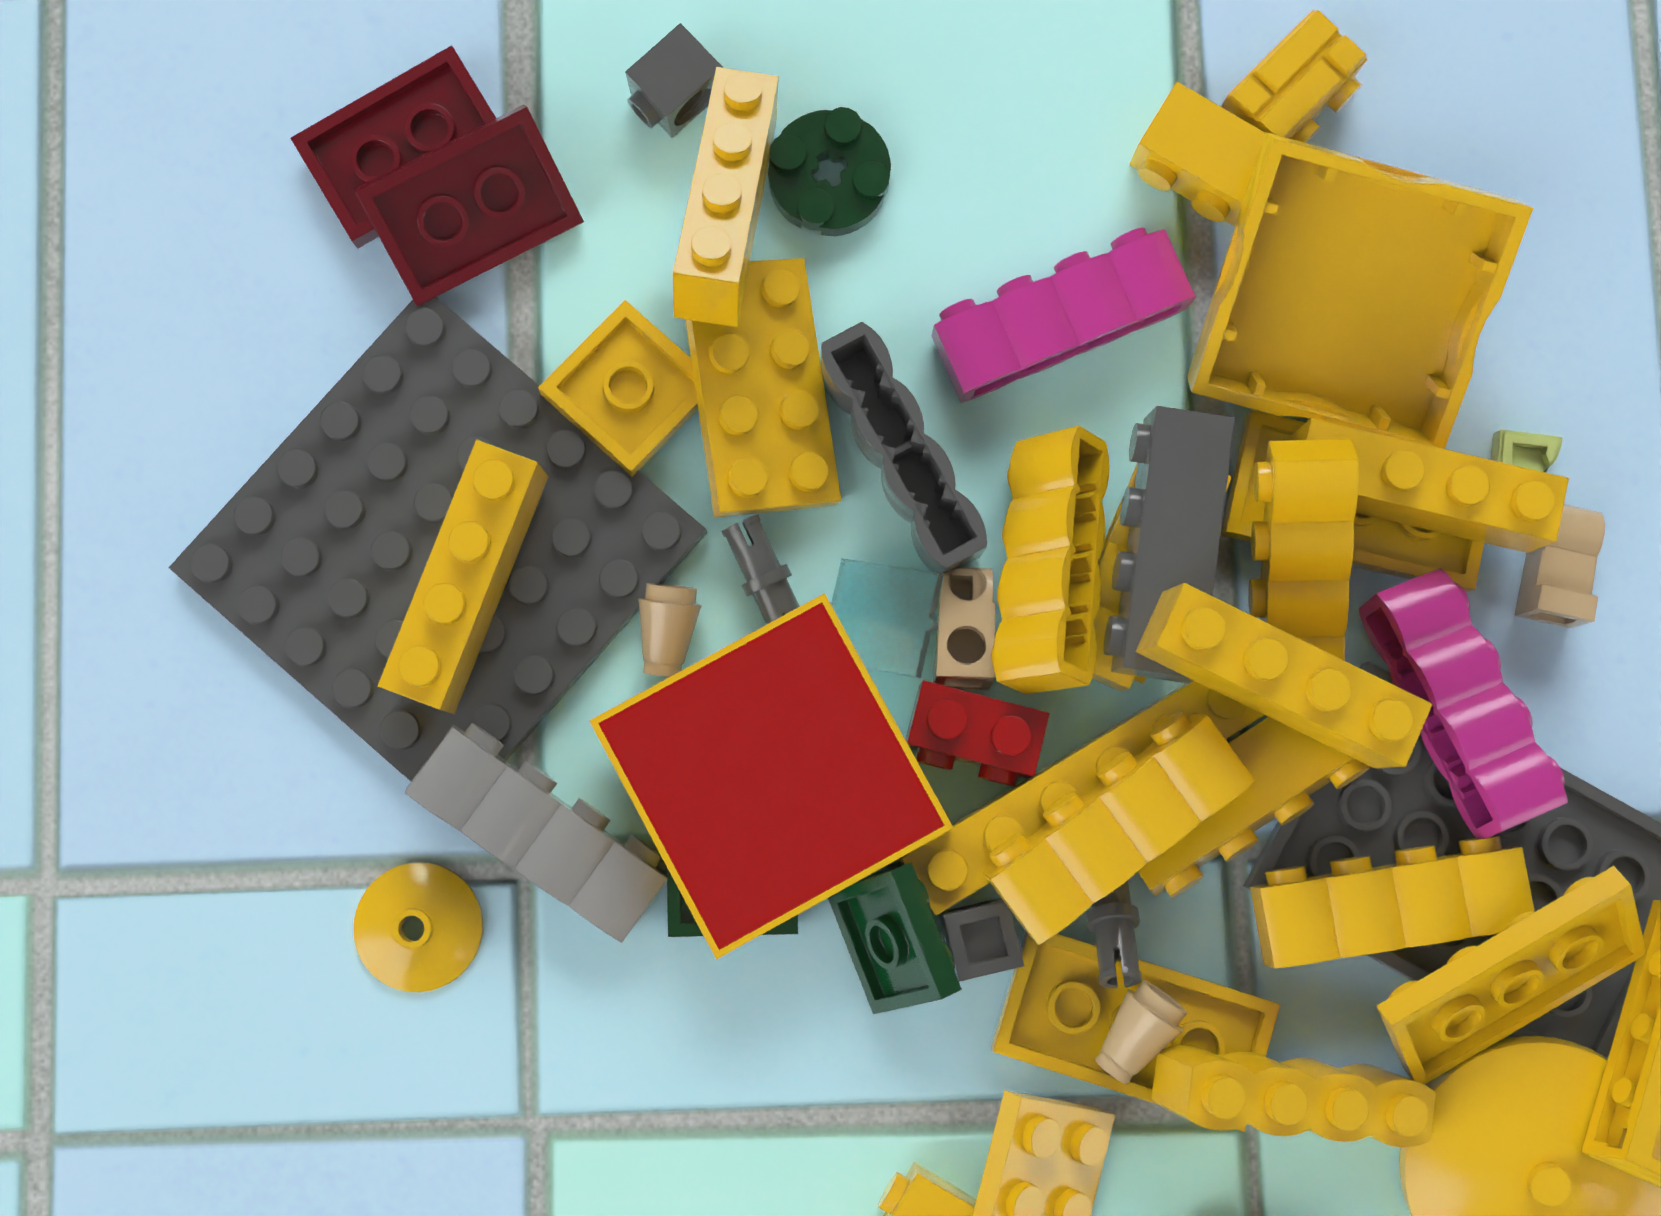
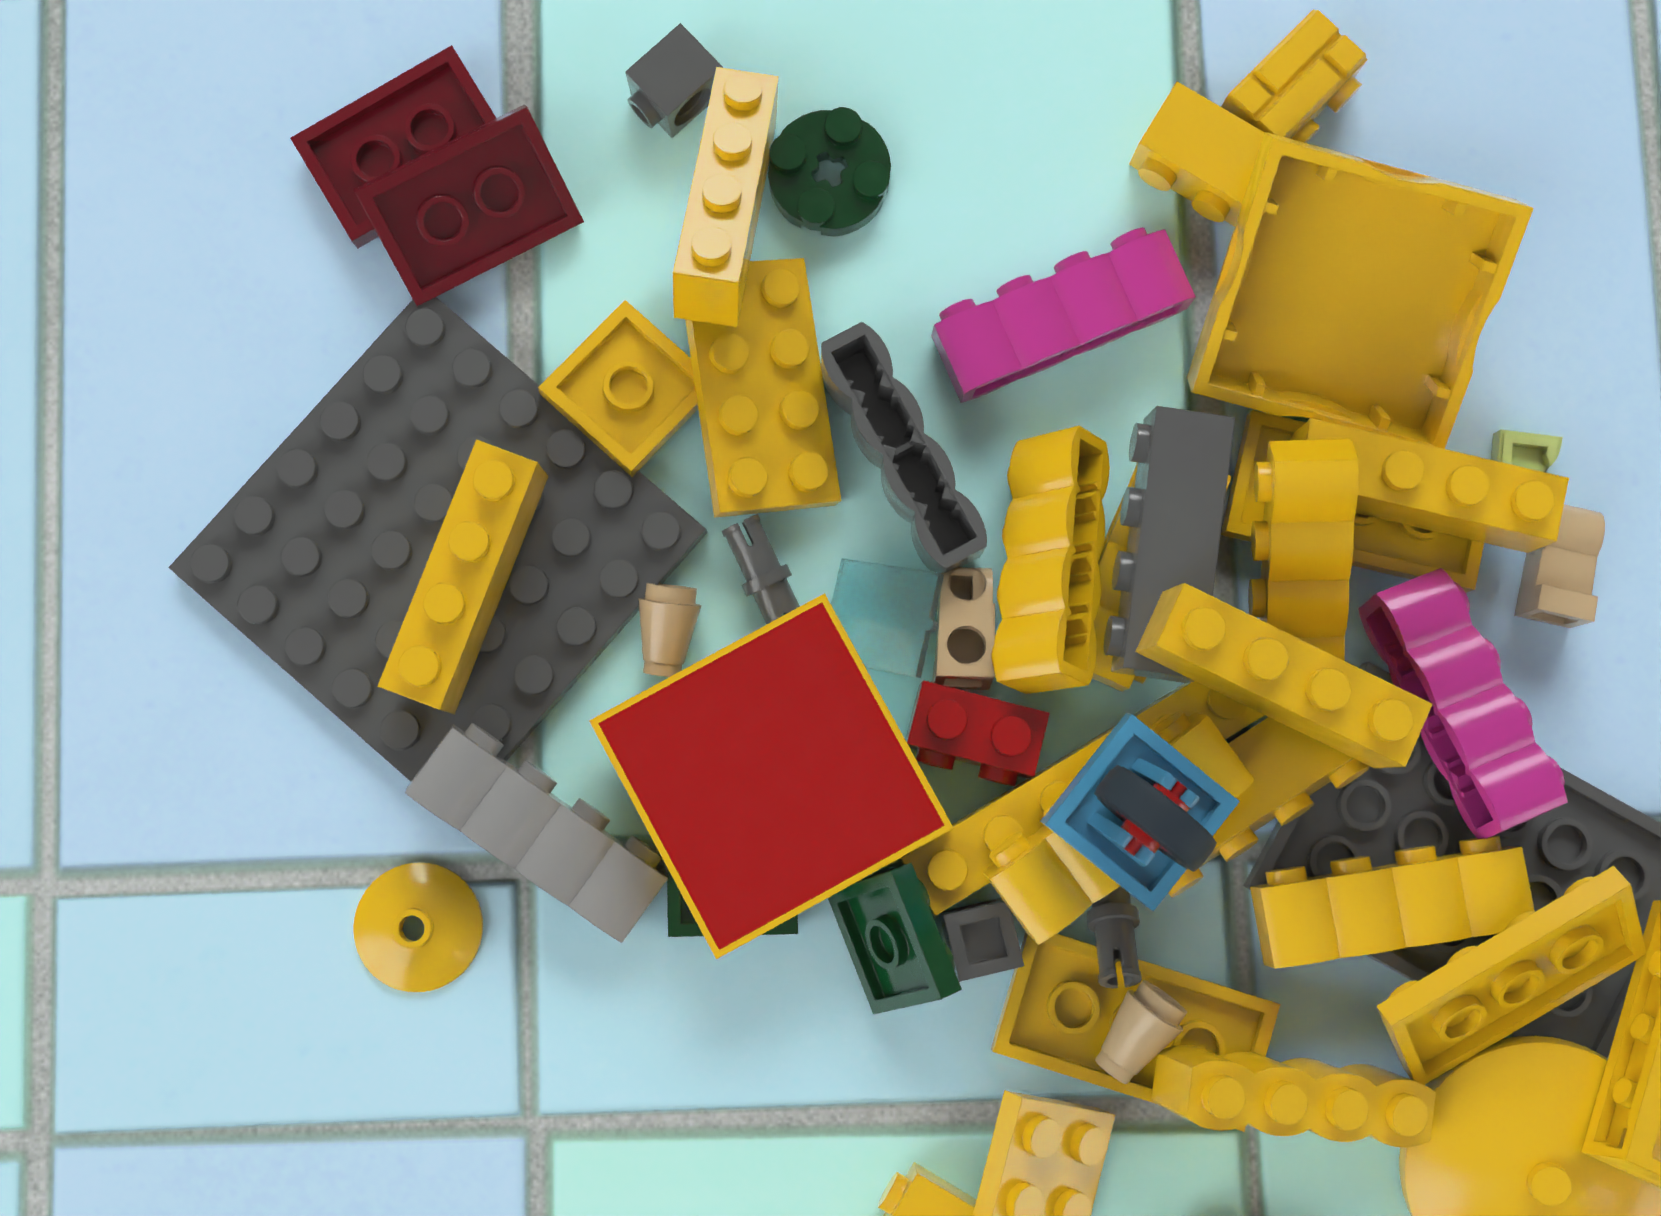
(1141, 812): none -> dark azure plate

